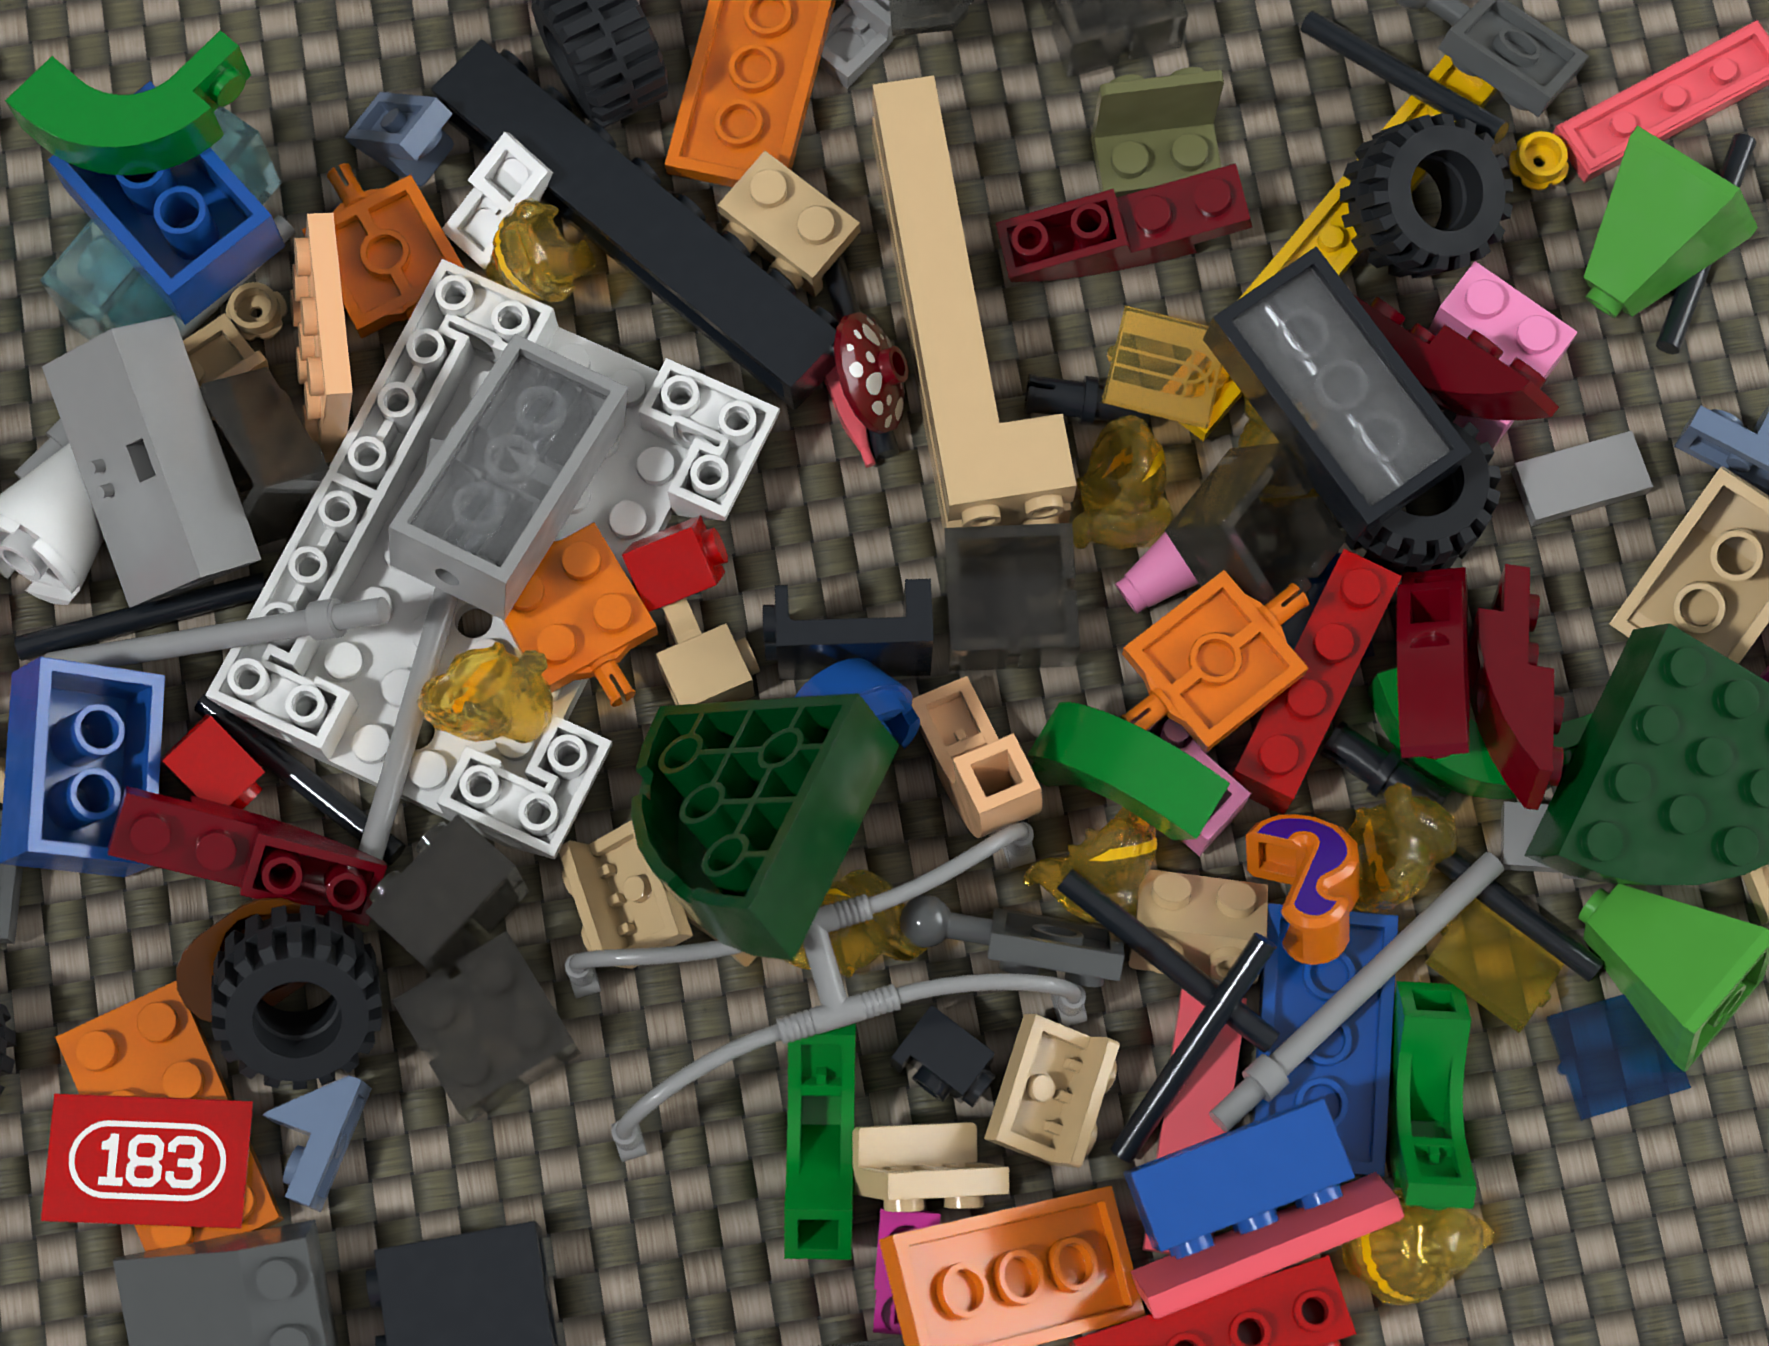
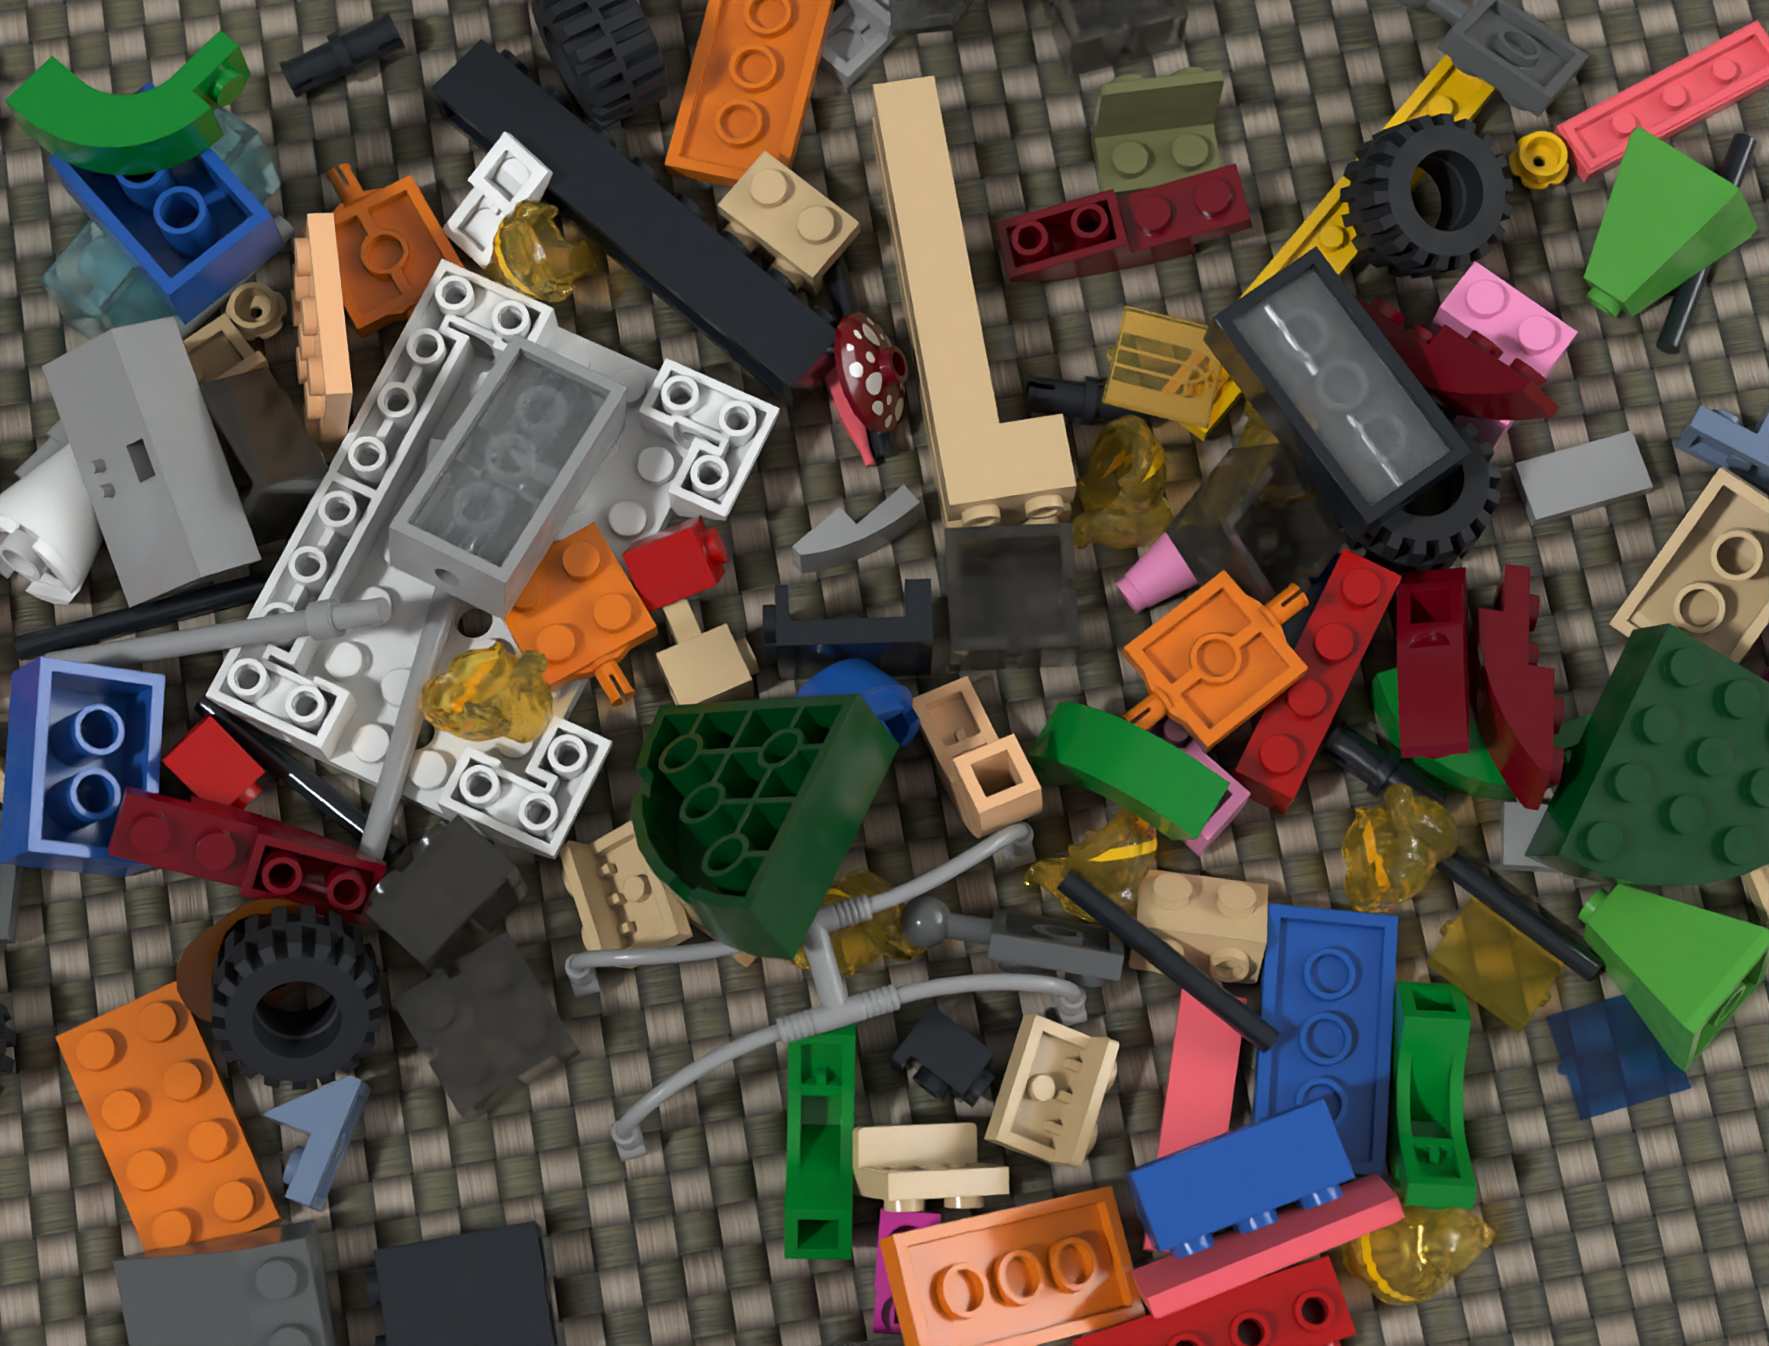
(147, 1161): red sticker -> none
(341, 55): none -> black pin
(404, 134): sand blue slope -> none
(841, 540): none -> light grey slope
(1193, 1047): black bar -> none
(1268, 1075): light grey bar -> none
(1324, 878): orange animal -> none
(1402, 75): black bar -> none

